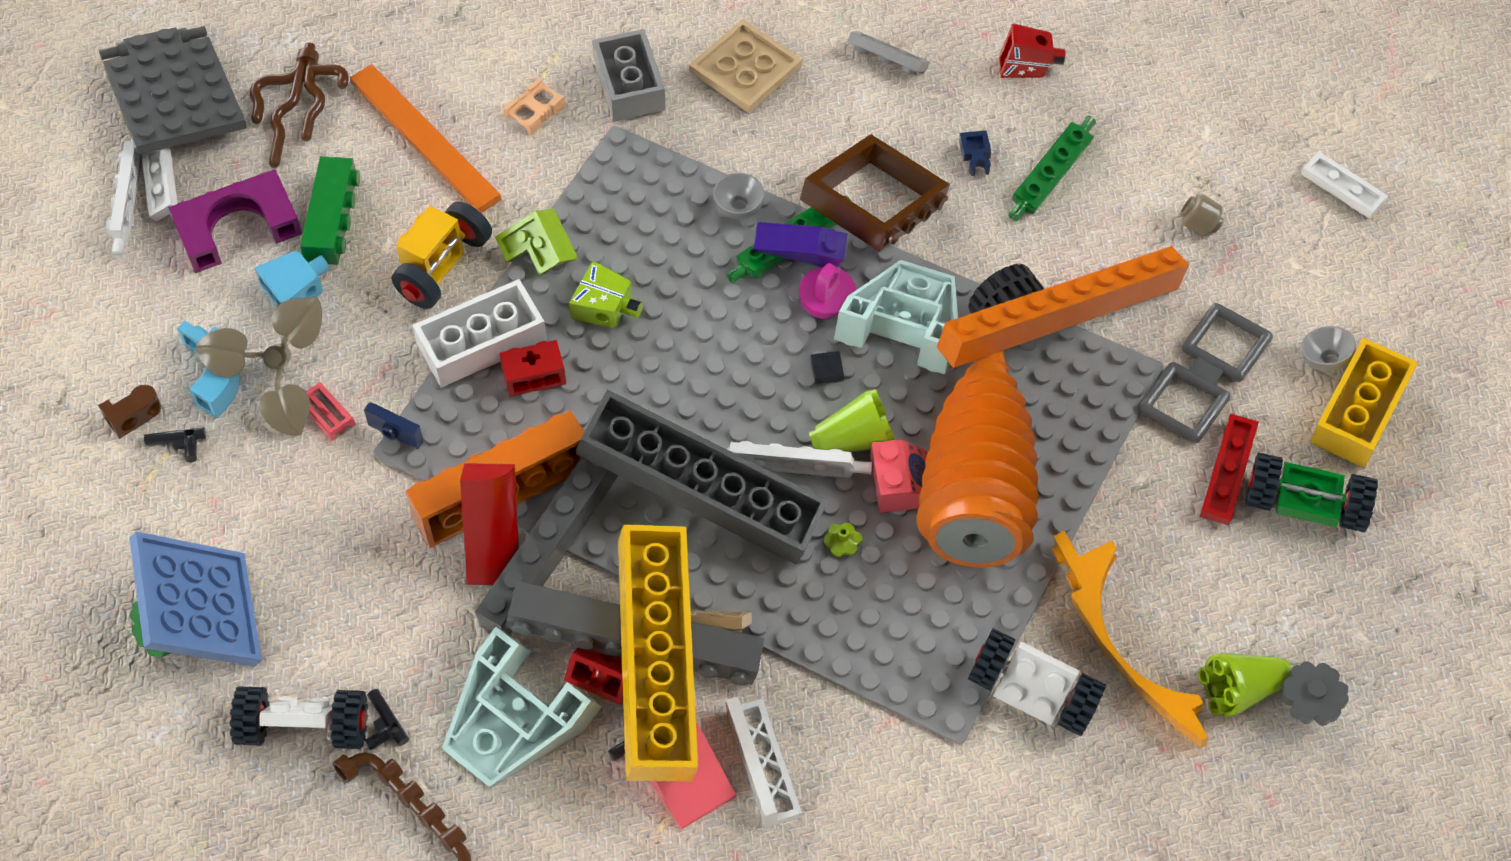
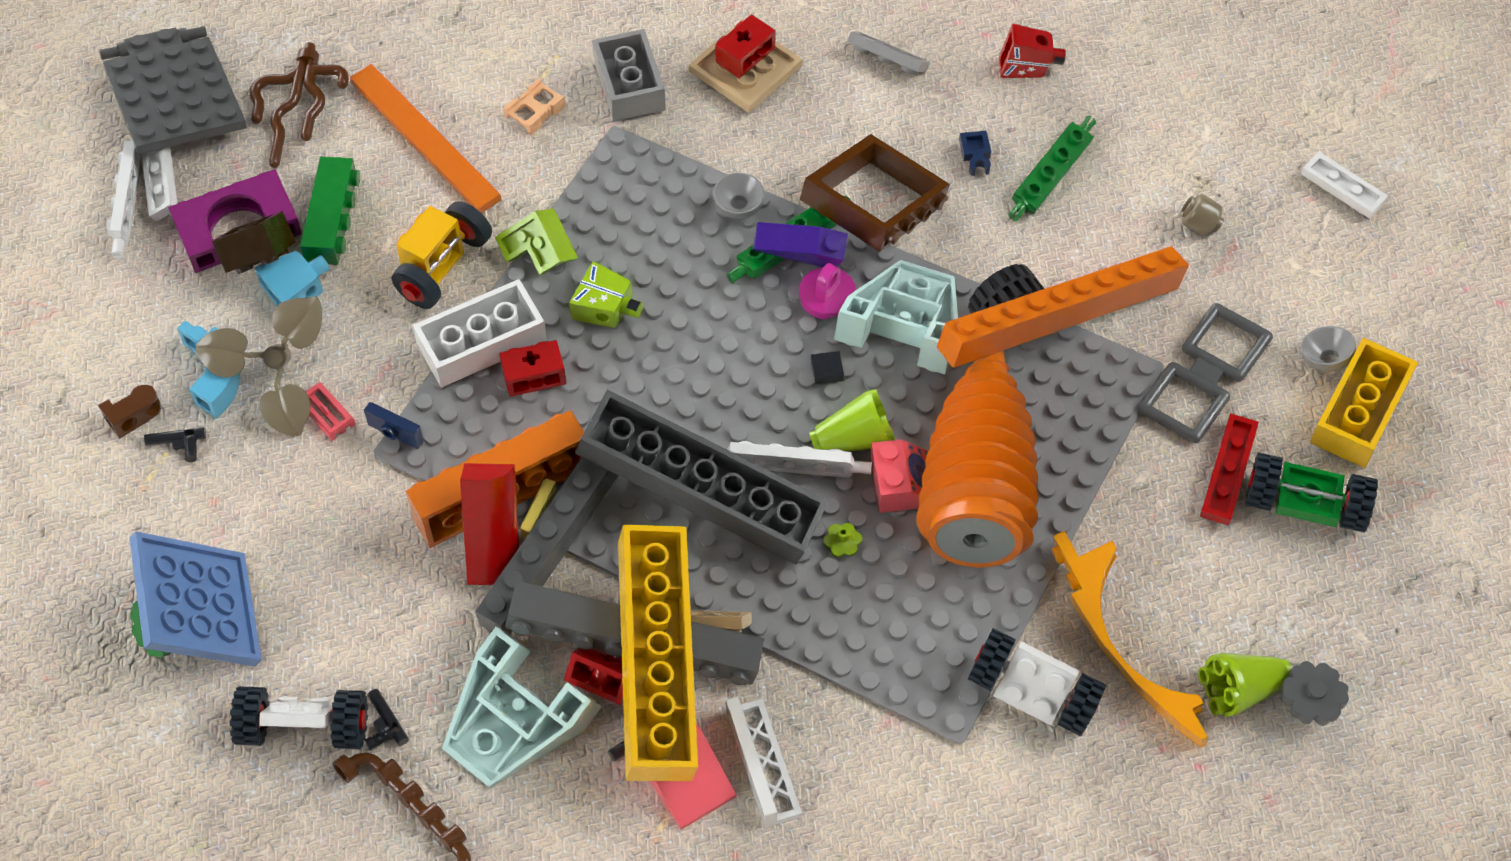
(254, 243): none -> dark brown brick
(541, 501): none -> light yellow tile
(745, 46): none -> red brick

